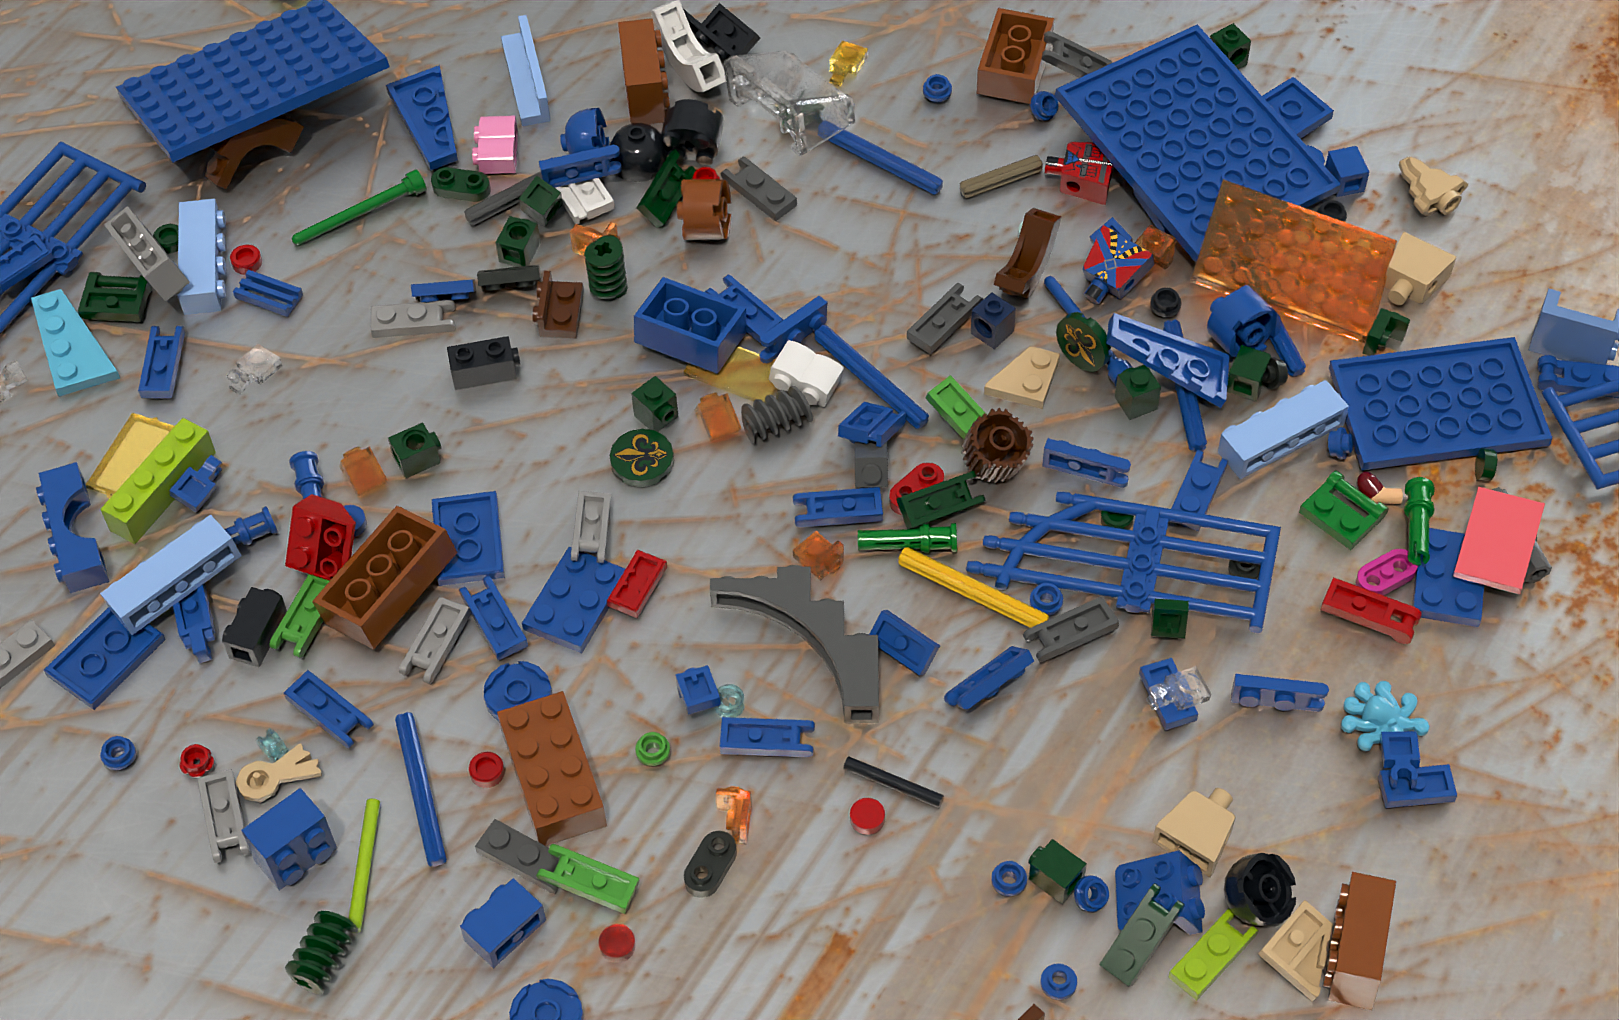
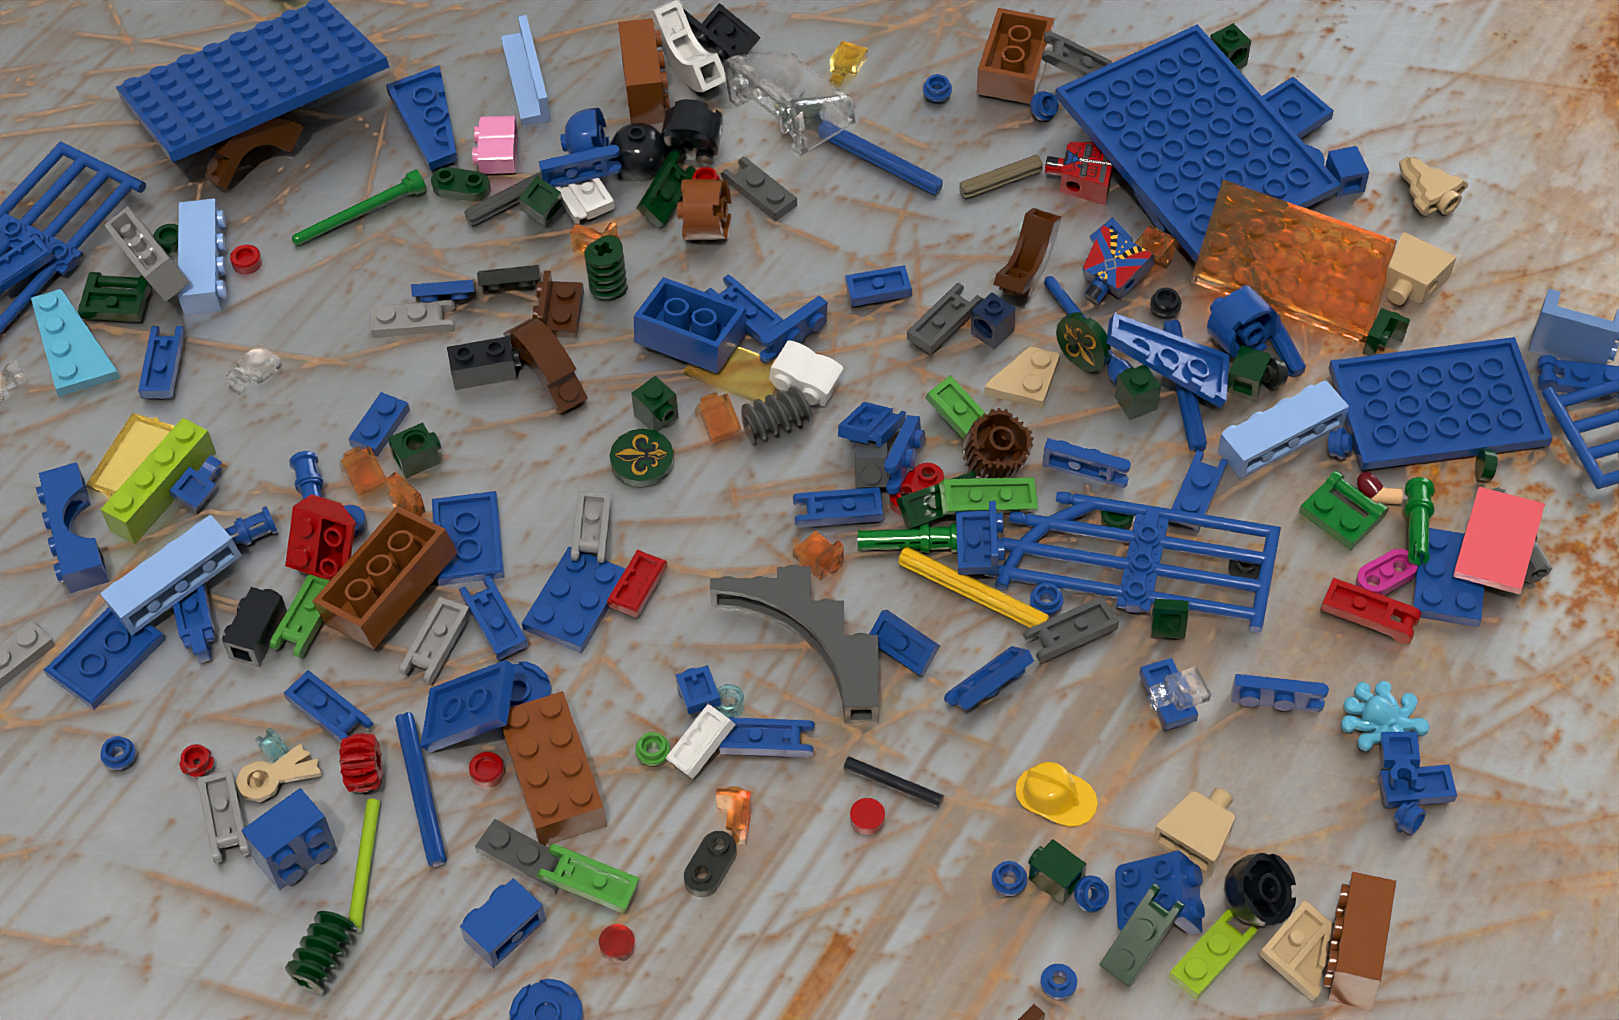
(271, 289): blue tile -> none
(361, 762): none -> red gear
(379, 423): none -> blue plate
(404, 495): none -> clear orange bracket
(468, 706): none -> blue plate
(518, 242): dark green brick -> none
(549, 361): none -> reddish brown arch
(700, 741): none -> white plate
(871, 376): blue axle -> none
(878, 285): none -> blue plate
(903, 453): none -> blue hinge
(975, 494): none -> bright green plate
(977, 541): none -> blue bracket
(1056, 794): none -> yellow piece
(1333, 209): black plate -> none
(1409, 817): none -> blue plate

